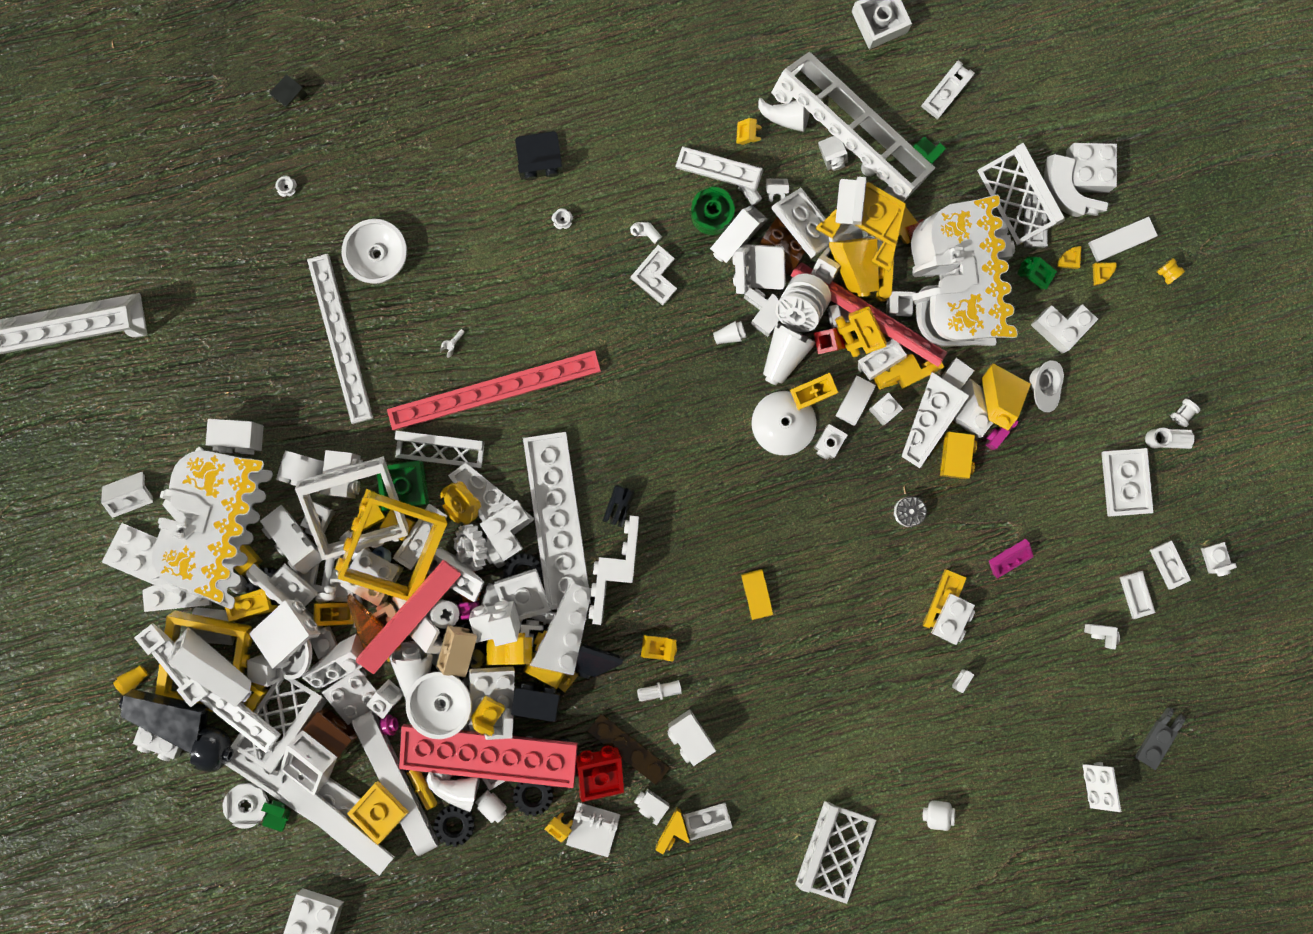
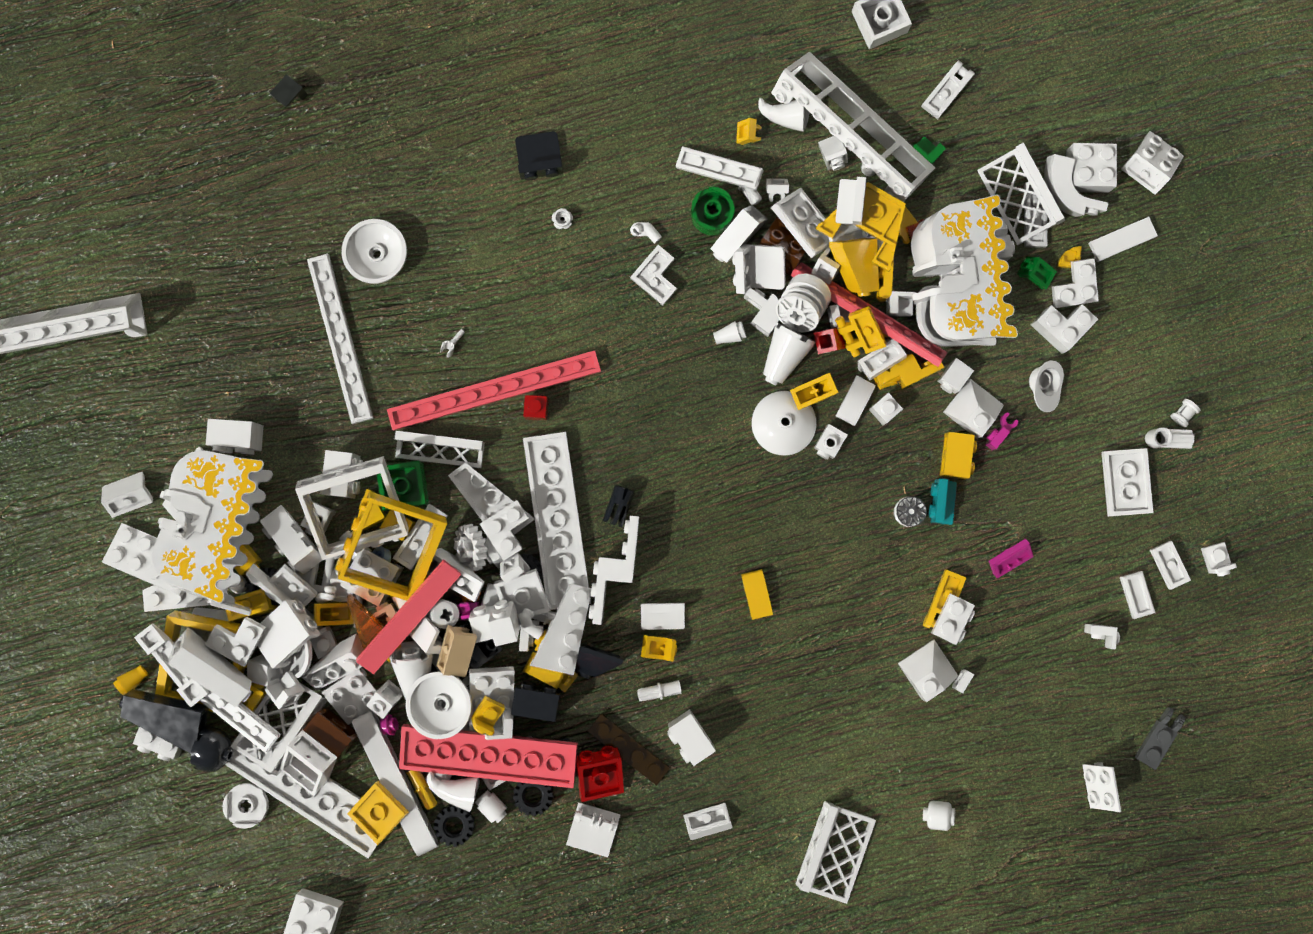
(231, 607): none -> white piece
(236, 646): none -> white plate
(276, 815): green bracket -> none
(281, 182): white plate -> none
(286, 691): none -> white panel
(298, 467): white brick -> none
(336, 825): white tile -> none
(459, 494): yellow plate -> none
(511, 653): yellow brick -> none
(513, 568): none -> white bracket
(527, 624): none -> white arm
(535, 407): none -> red brick
(558, 829): yellow tile -> none
(651, 805): white brick -> none
(662, 616): none -> white panel
(674, 827): yellow slope -> none
(928, 671): none -> white slope
(934, 415): white wing -> none
(943, 501): none -> teal bracket
(1003, 395): yellow slope -> none
(1083, 288): none -> white plate
(1102, 272): yellow tile -> none
(1153, 163): none -> white bracket
(1170, 271): yellow wheel -> none

